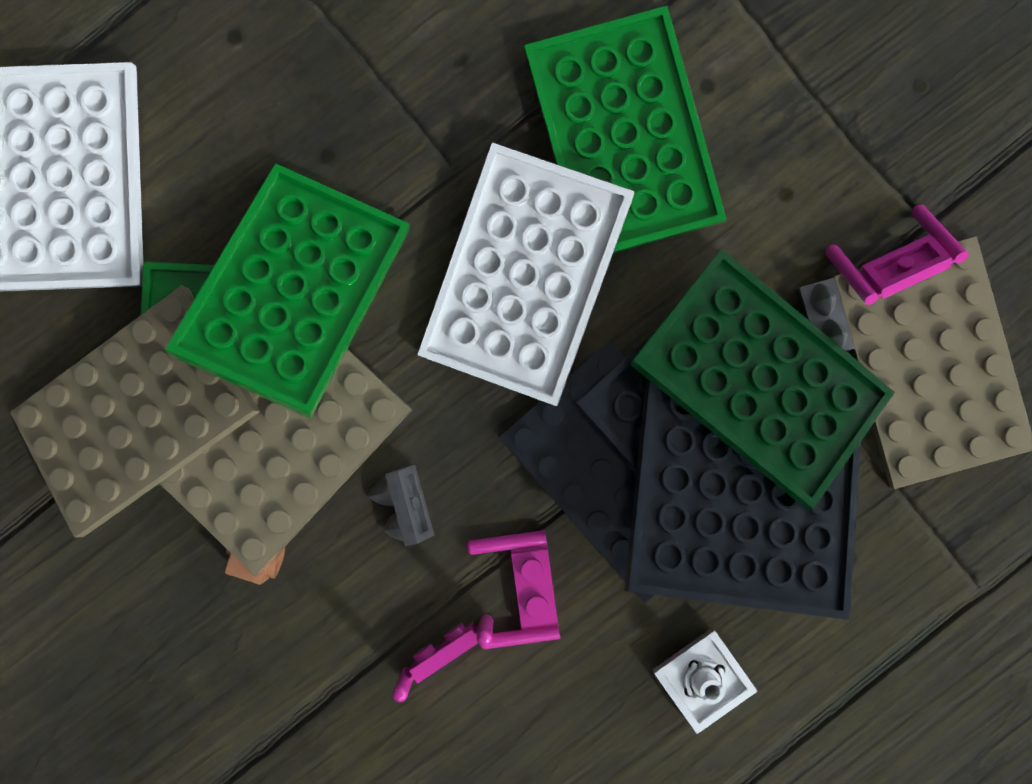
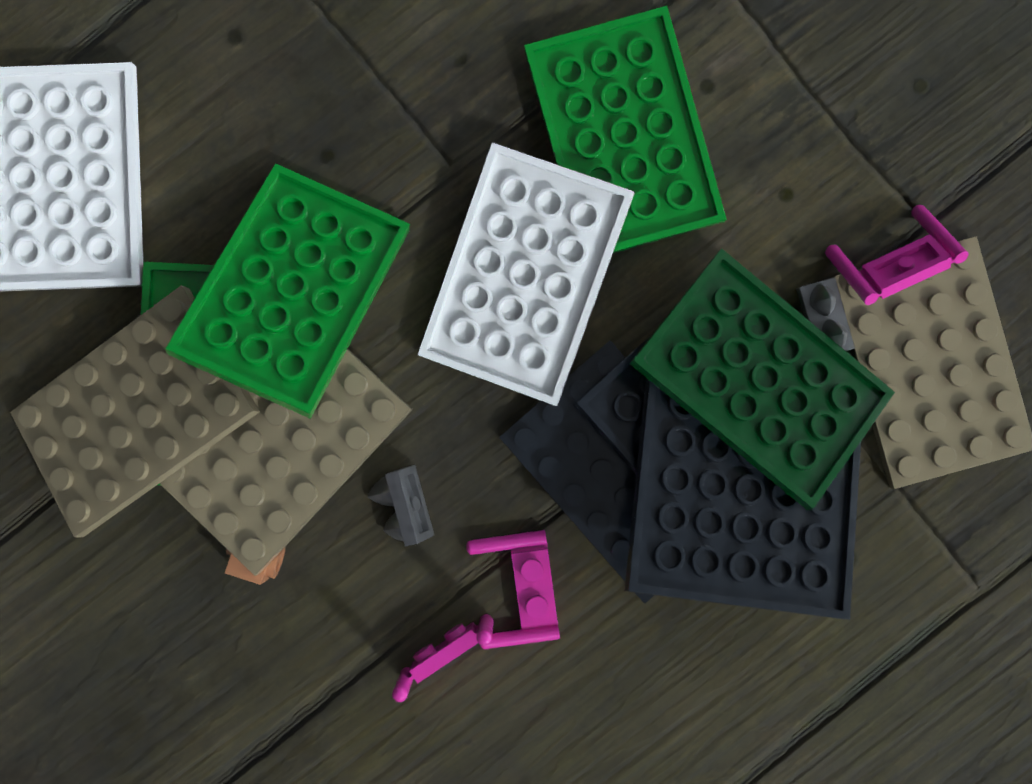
(713, 692): white plate -> none

